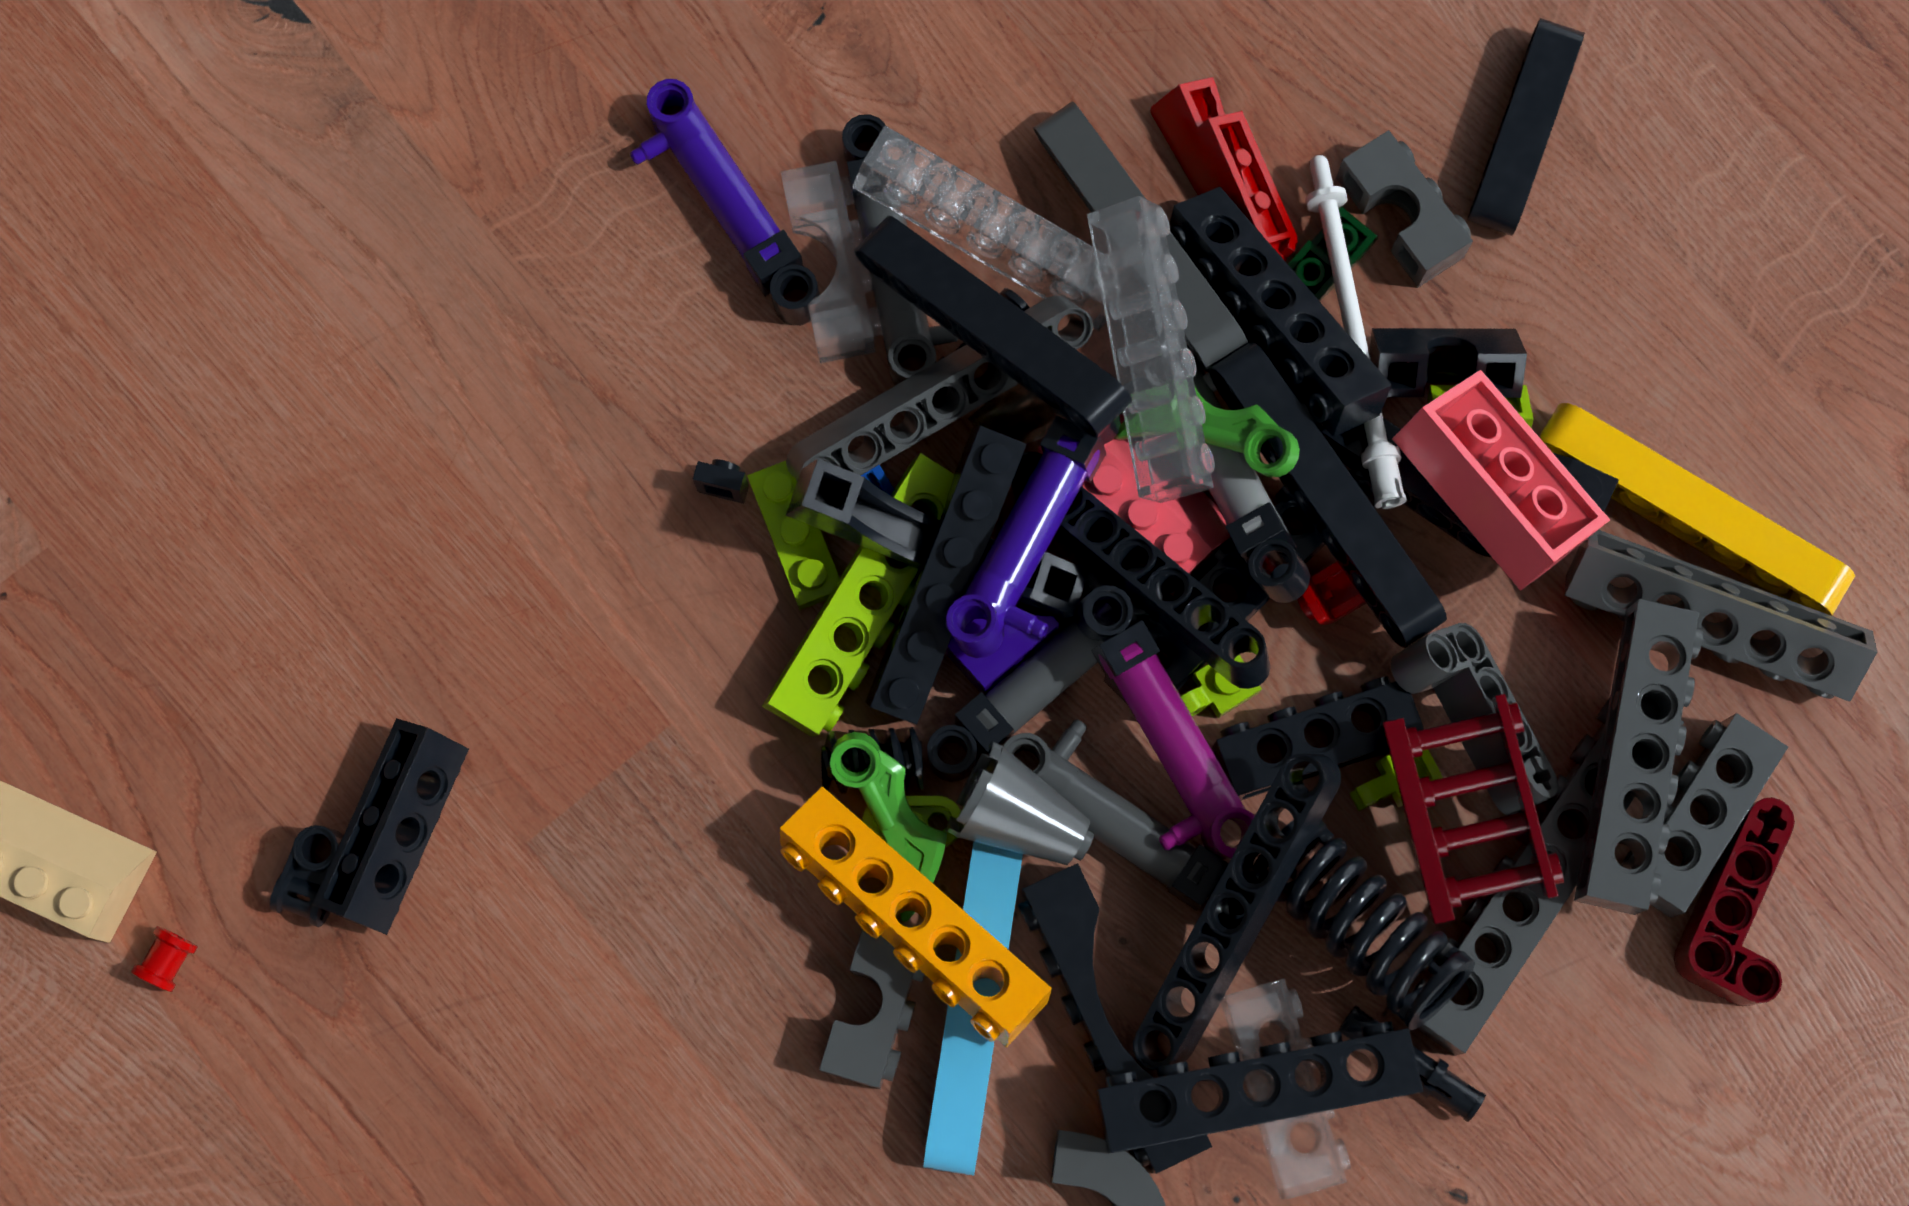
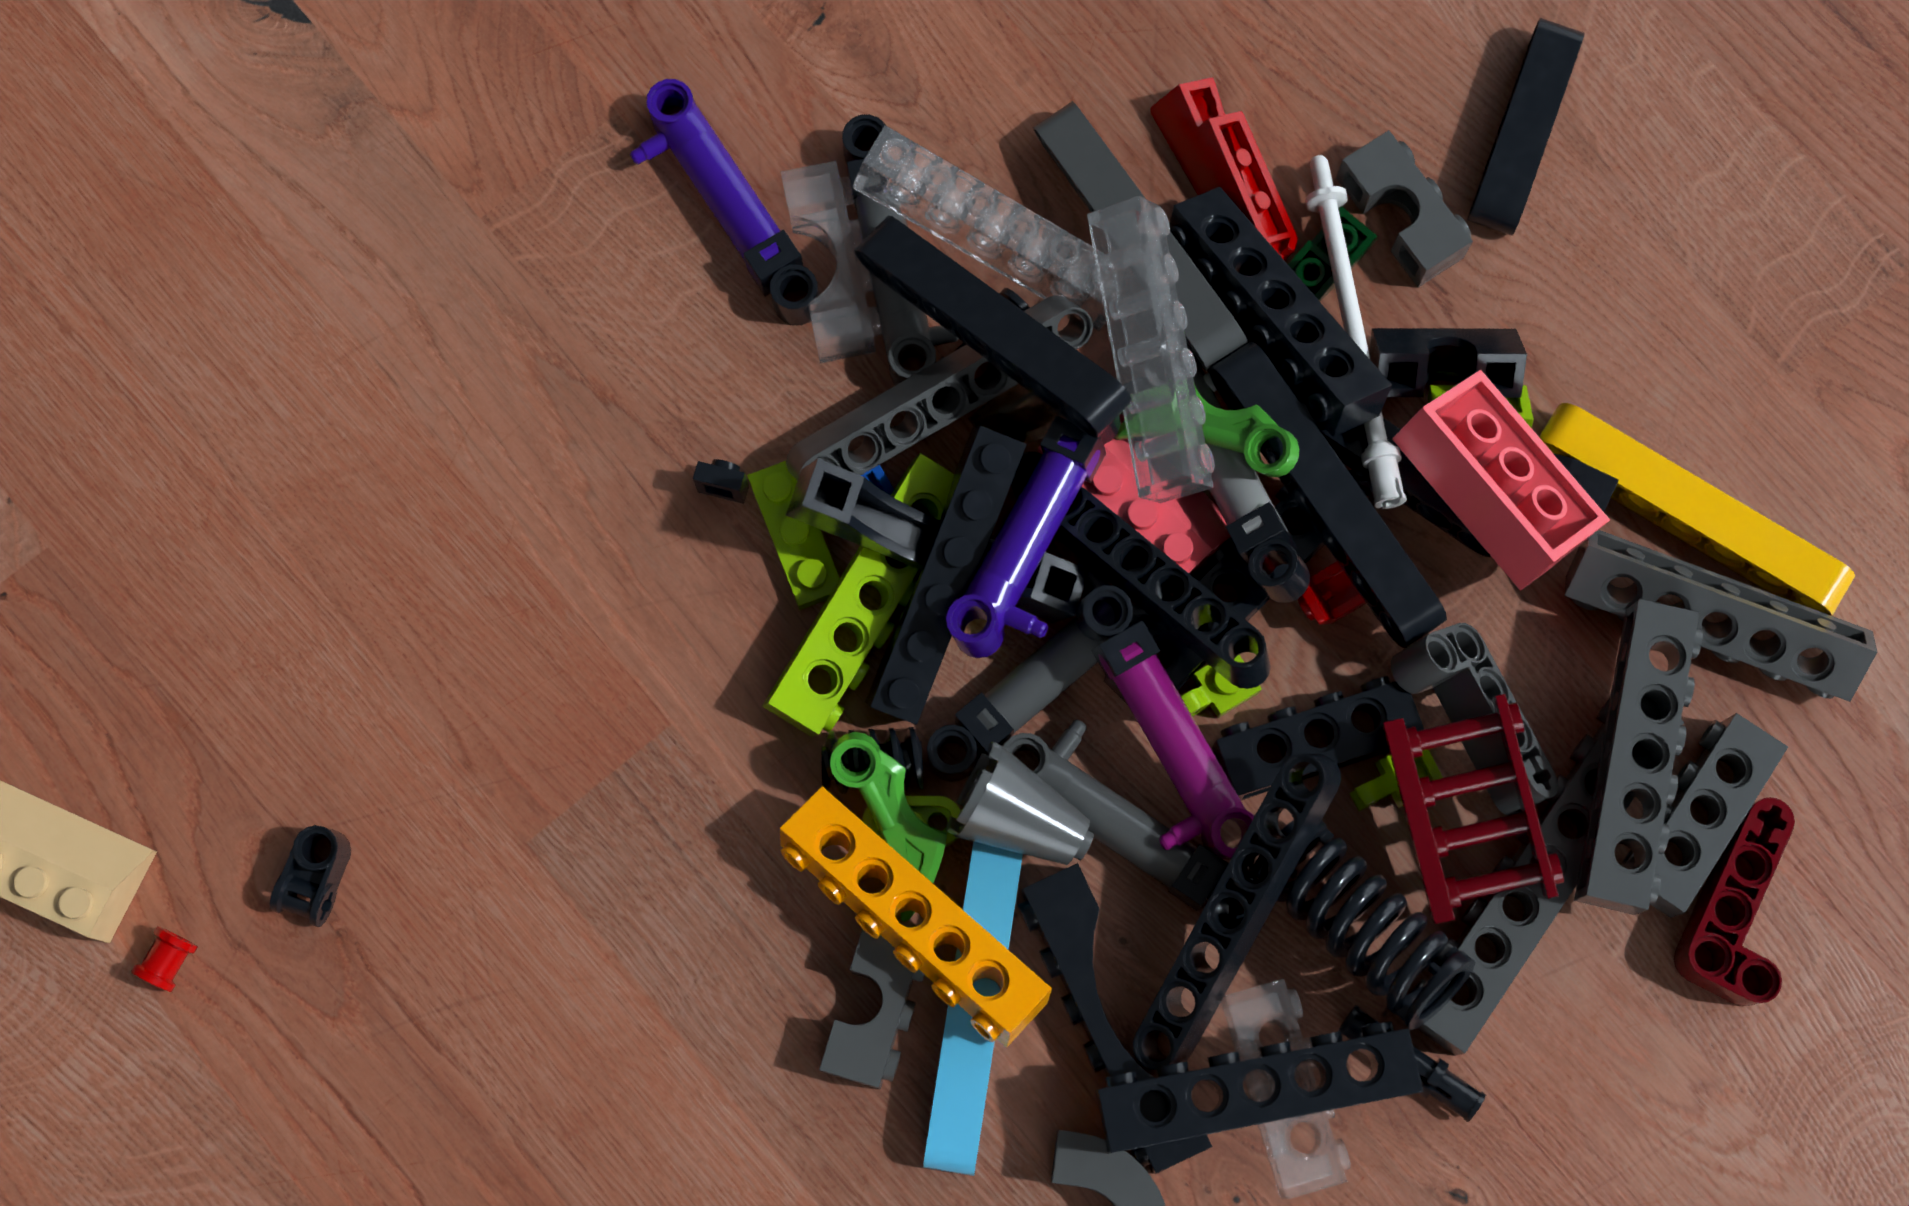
(391, 826): black brick -> none
(1015, 648): dark purple slope -> none

